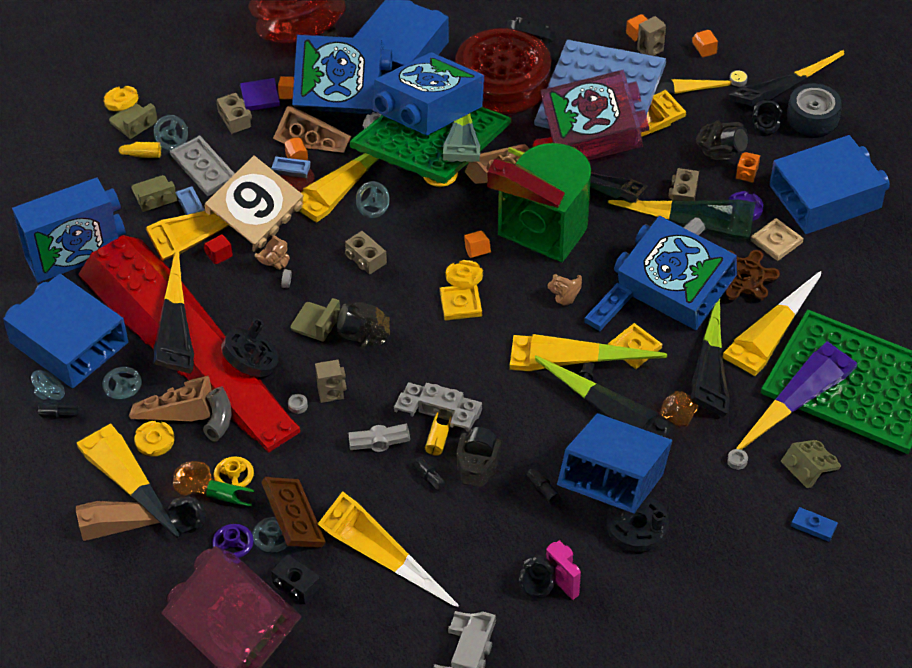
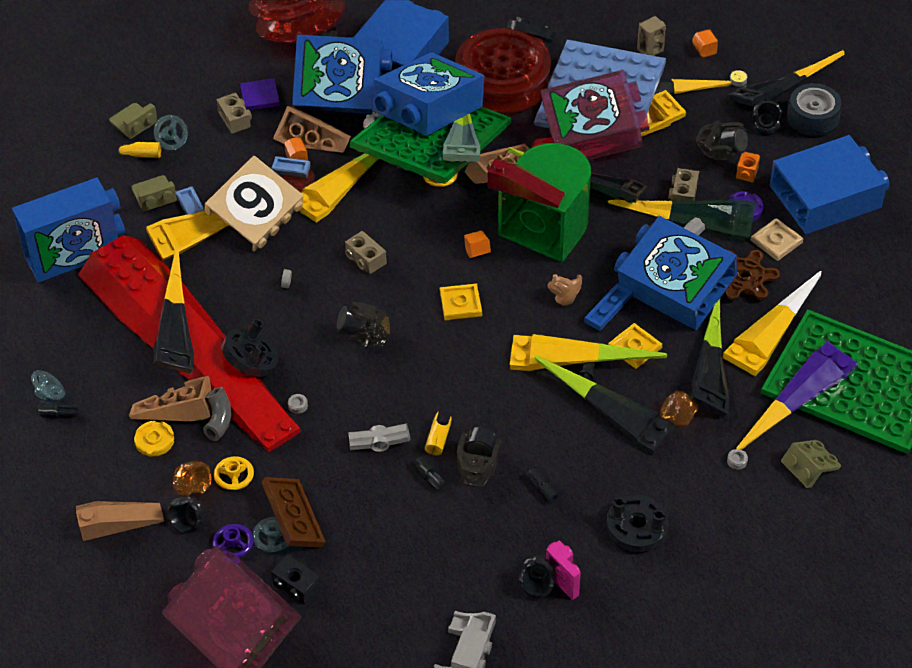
(65, 330): blue brick -> none
(113, 457): yellow plate -> none
(121, 99): yellow tile -> none
(123, 385): clear light blue piece -> none
(202, 165): light grey tile -> none
(218, 249): red piece -> none
(225, 492): green piece -> none
(274, 253): medium nougat hair -> none
(286, 87): orange piece -> none
(316, 320): olive bracket -> none
(330, 380): dark tan brick -> none
(358, 529): yellow plate -> none
(379, 199): clear light blue piece -> none
(439, 399): light grey bracket -> none
(464, 274): yellow tile -> none
(614, 462): blue brick -> none
(633, 26): orange piece -> none
(814, 524): blue plate -> none

